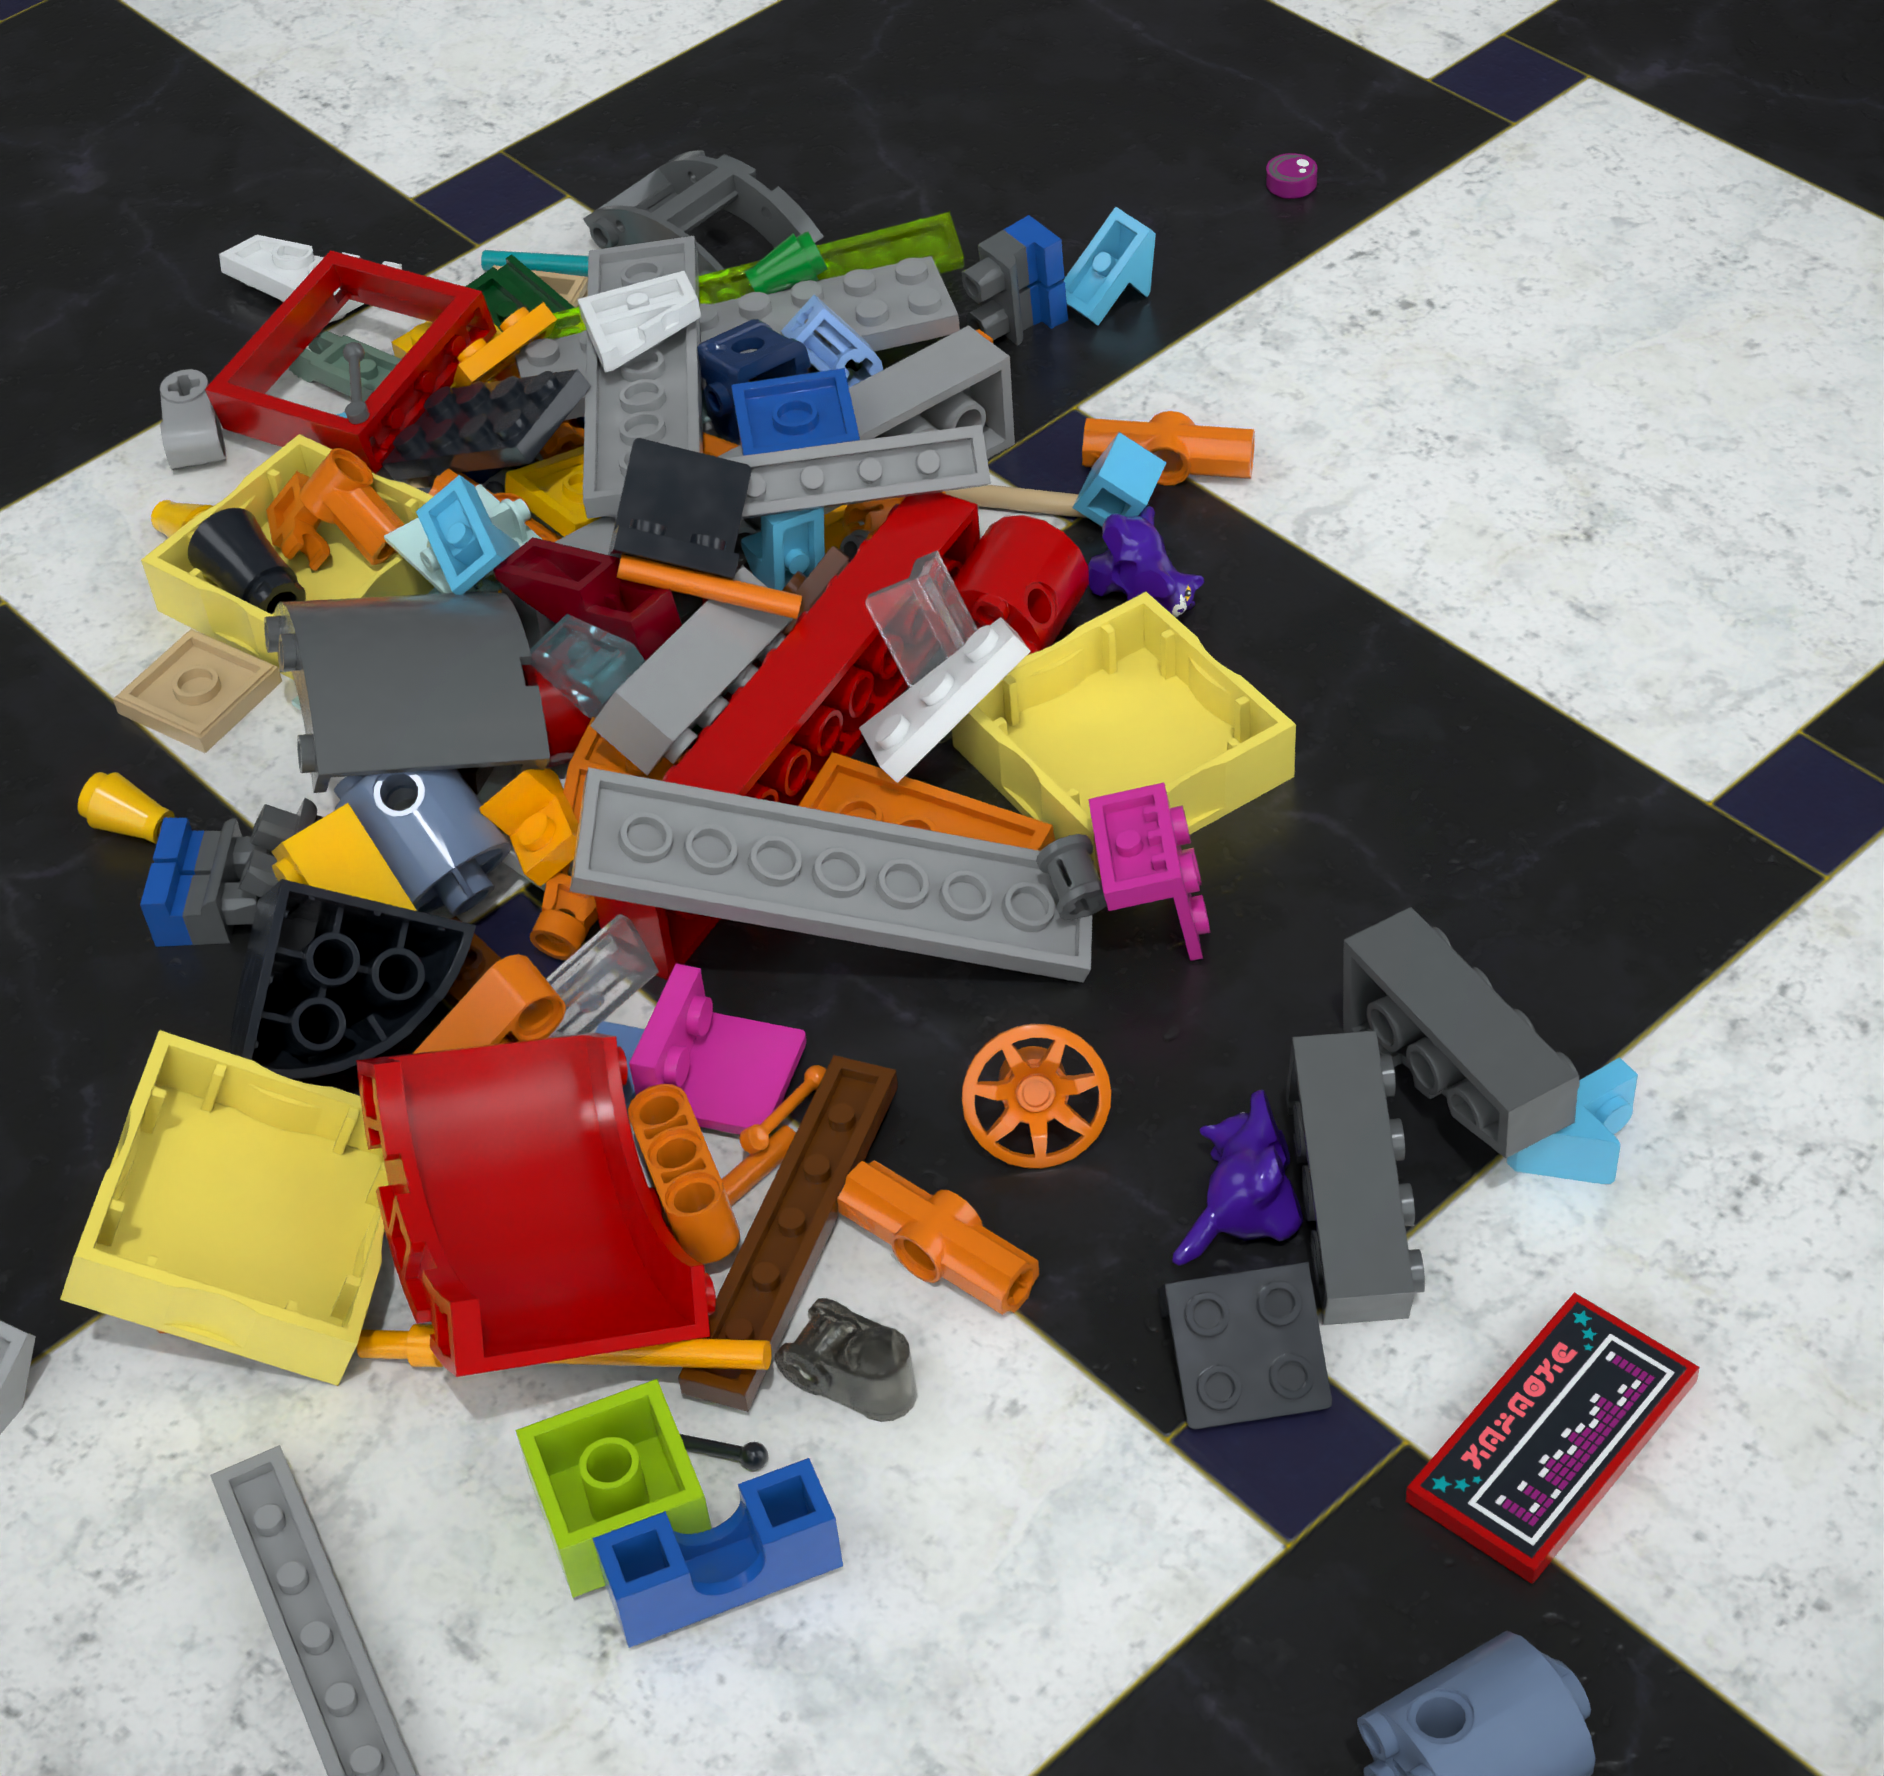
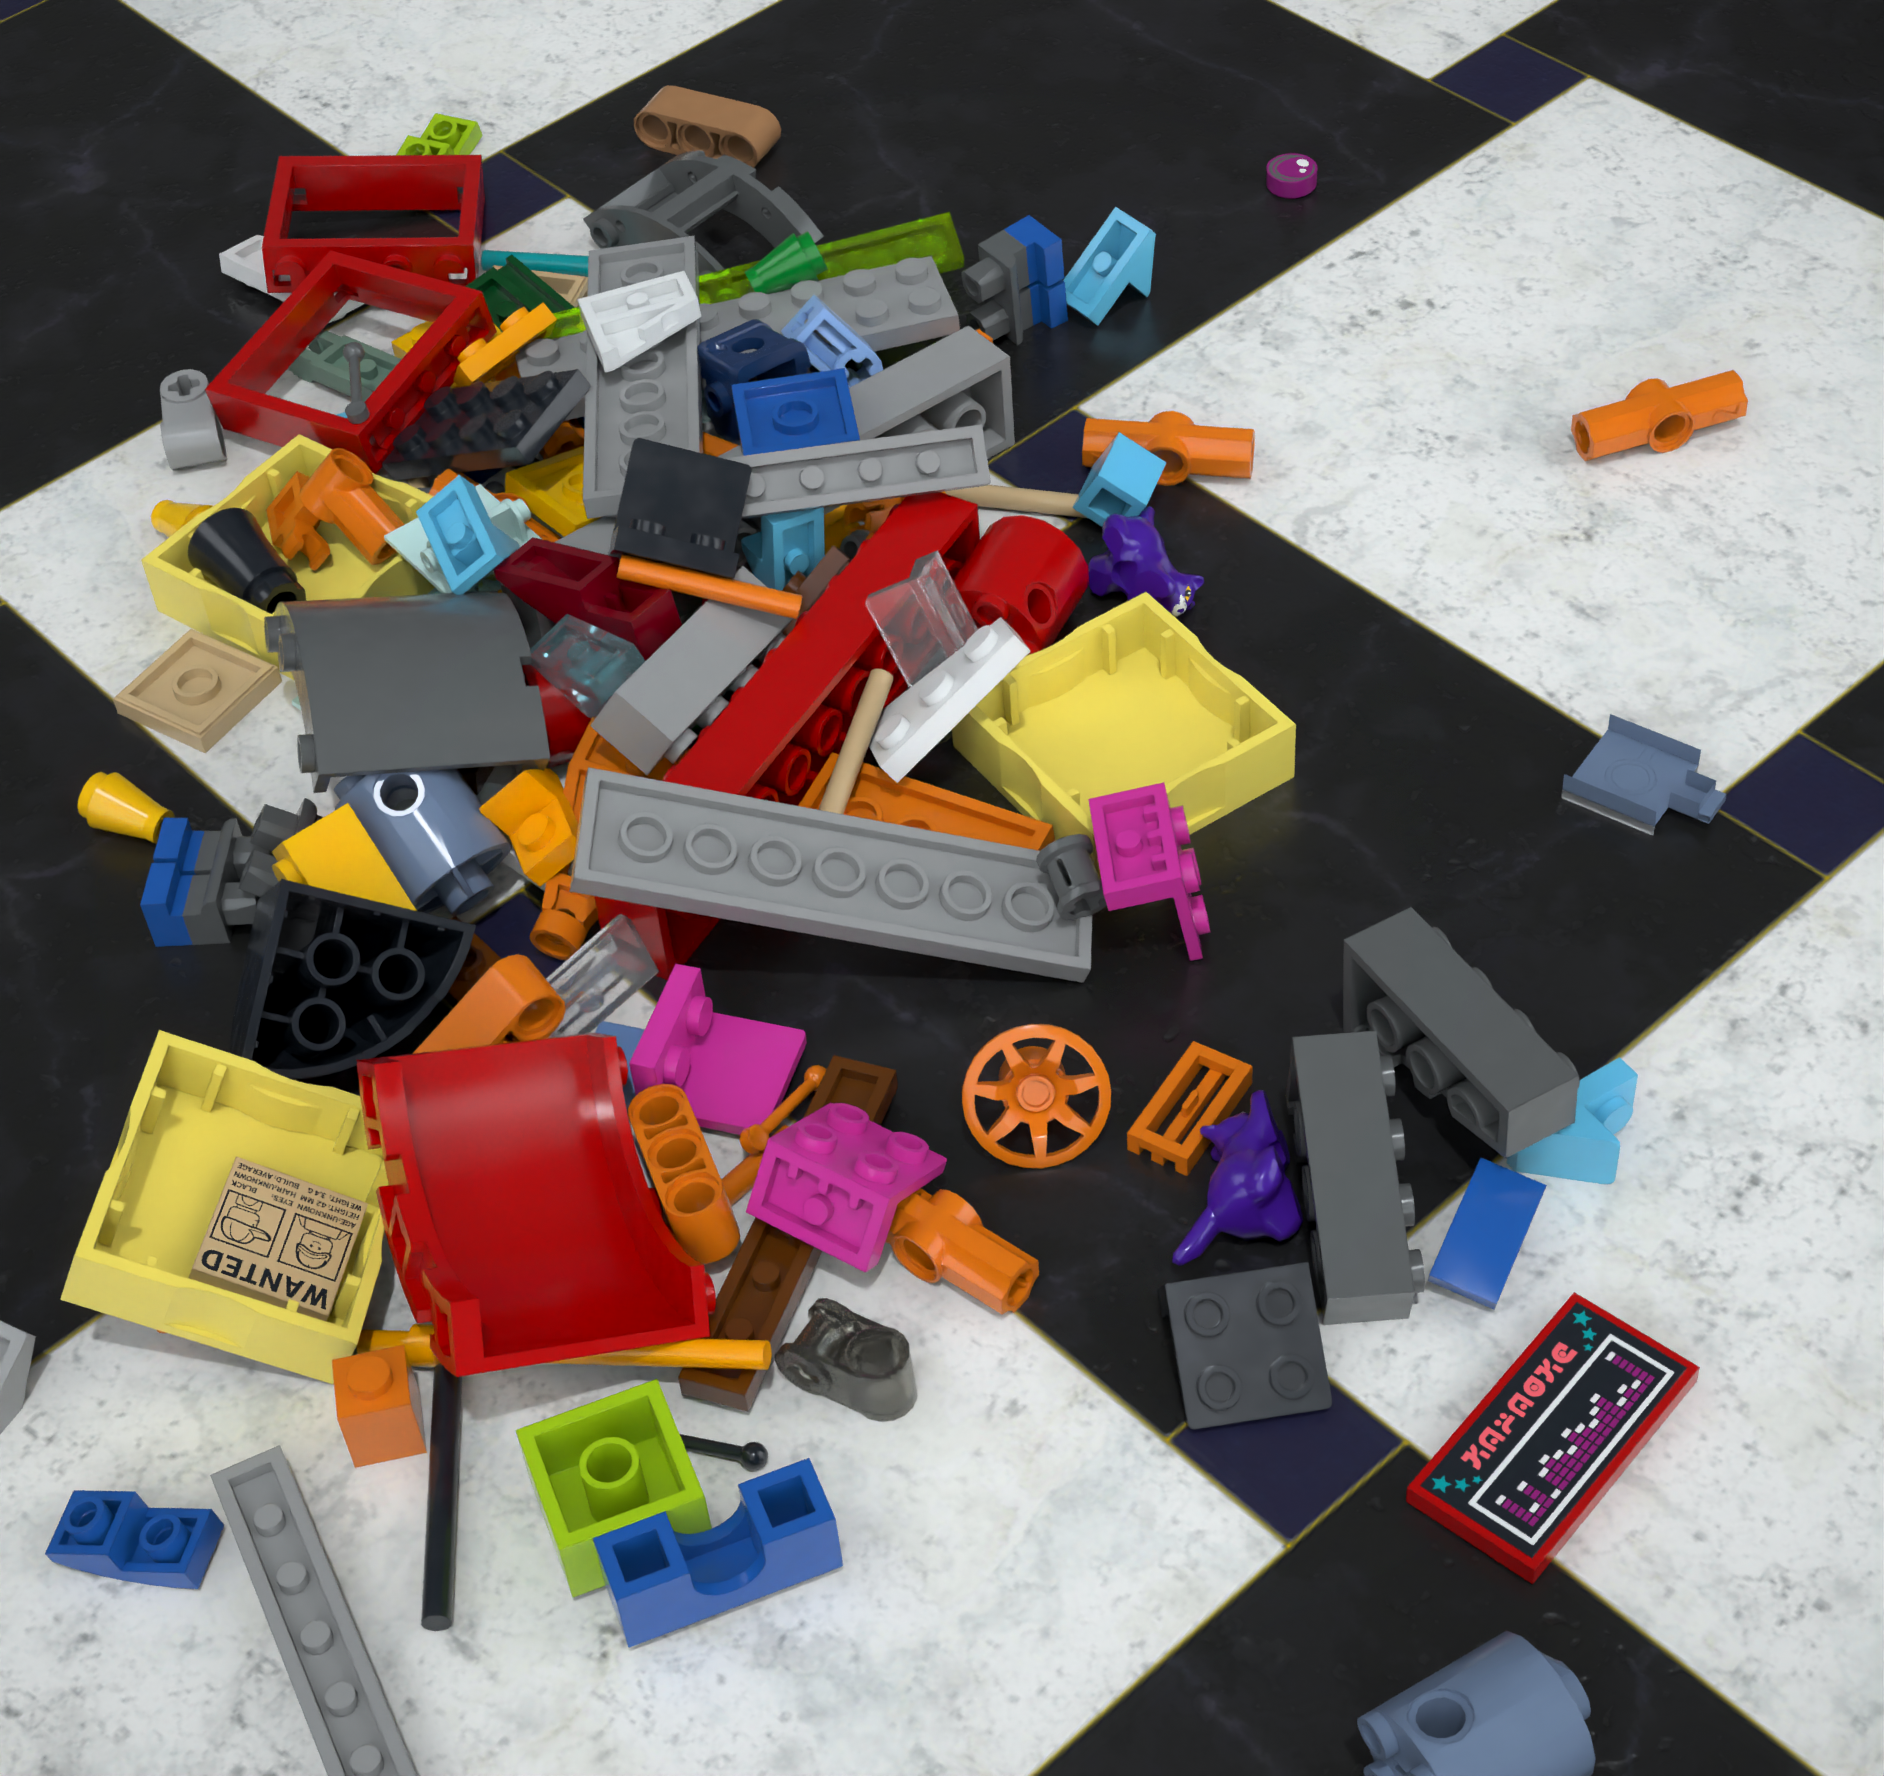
(128, 1541): none -> blue slope
(279, 1239): none -> tan tile
(375, 184): none -> red window
(378, 1406): none -> orange brick
(441, 1501): none -> black bar
(444, 137): none -> lime slope
(692, 120): none -> medium nougat beam
(840, 1181): none -> dark pink bracket
(856, 742): none -> tan bar
(1167, 1147): none -> orange tile
(1487, 1233): none -> blue slope
(1639, 775): none -> sand blue piece
(1659, 415): none -> orange piece

